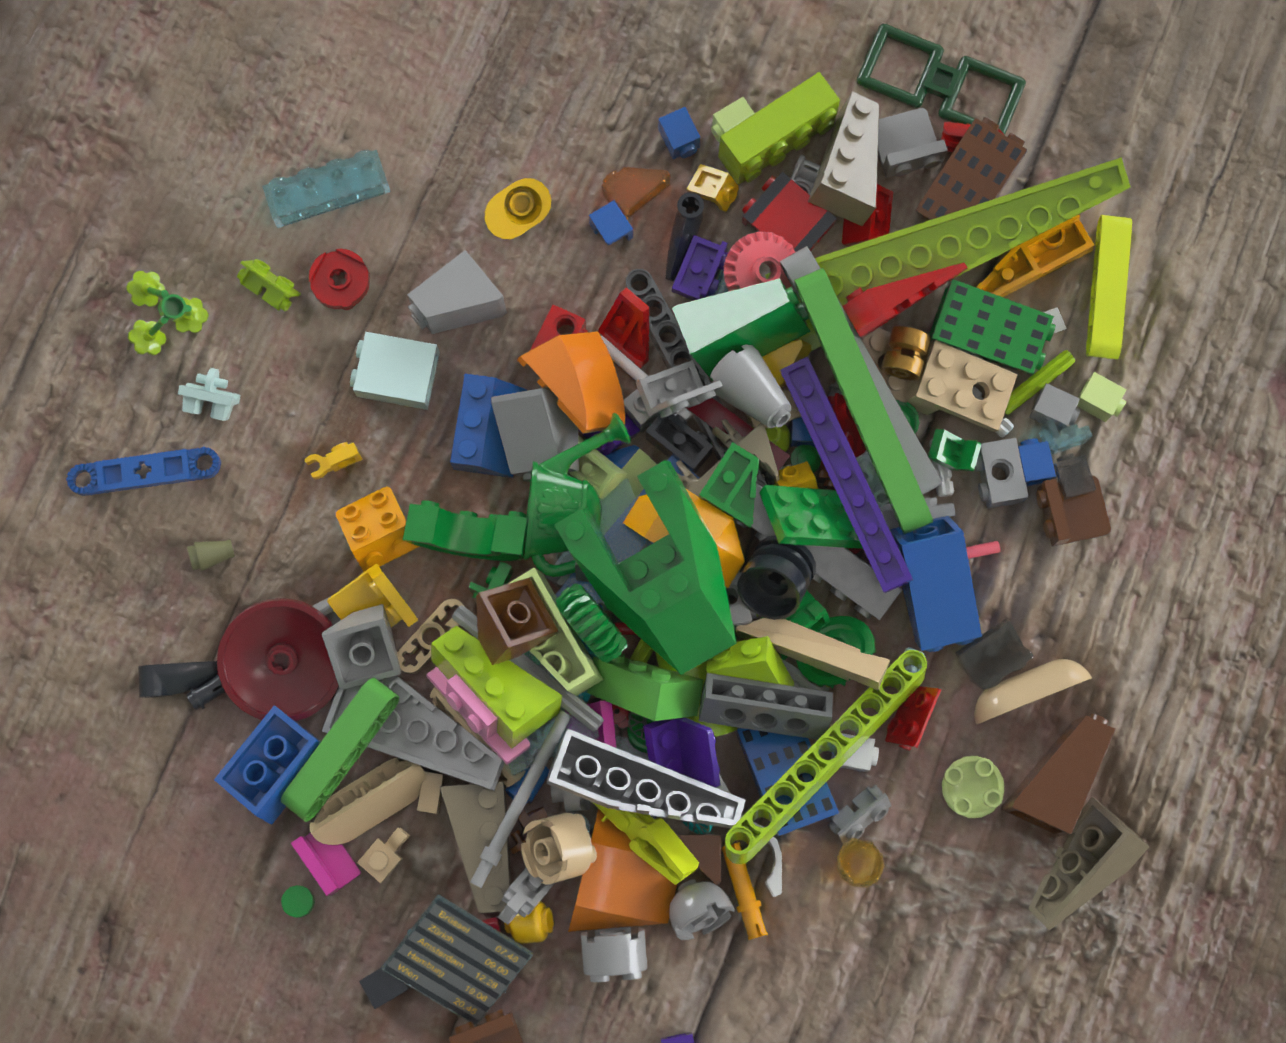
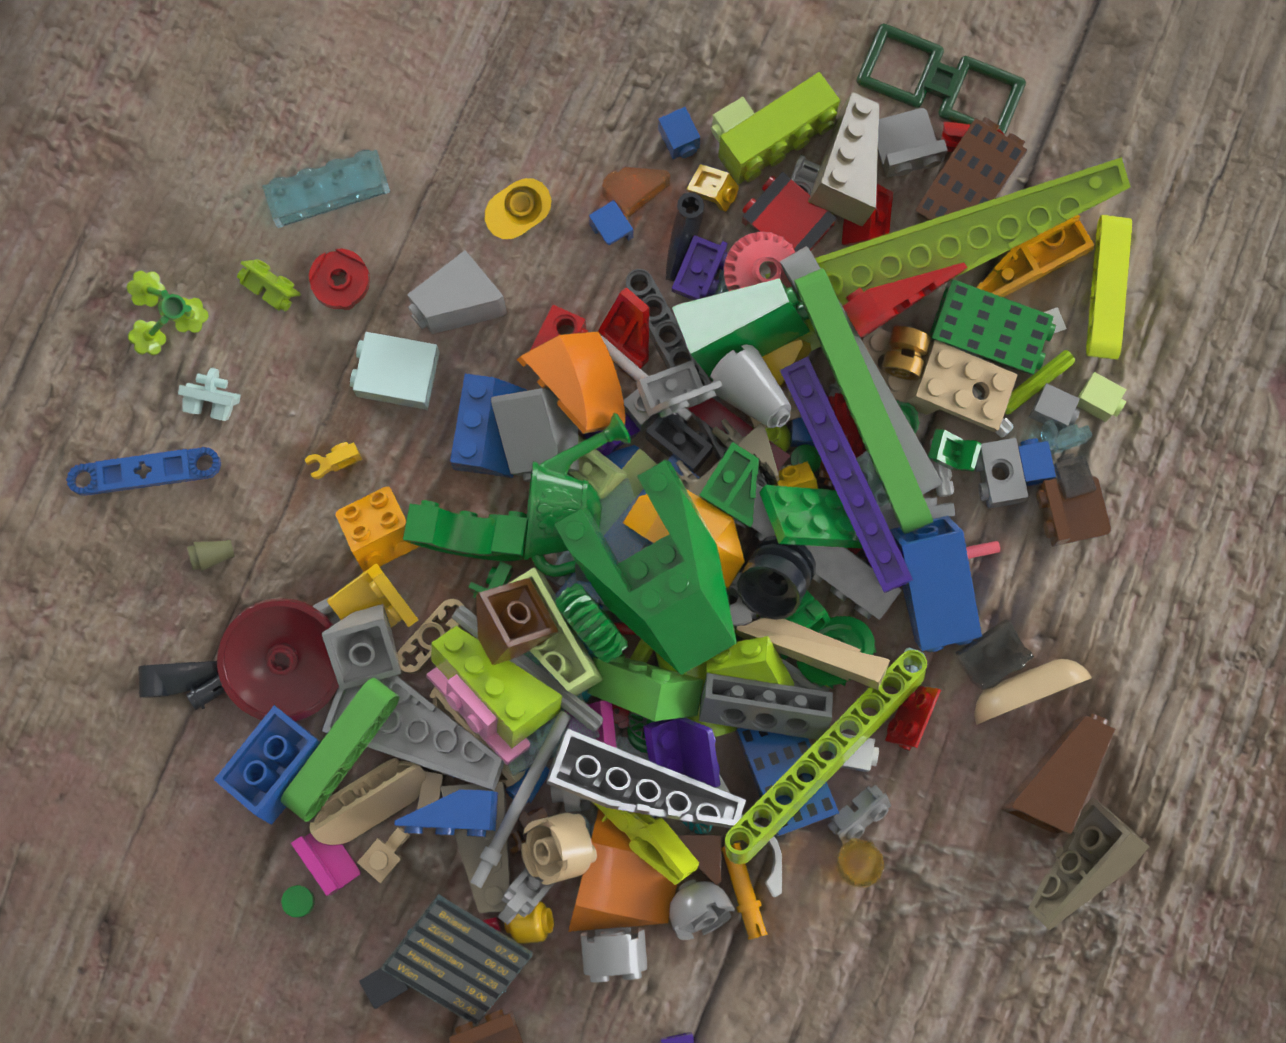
(459, 810): none -> blue slope
(973, 787): yellowish green dish -> none

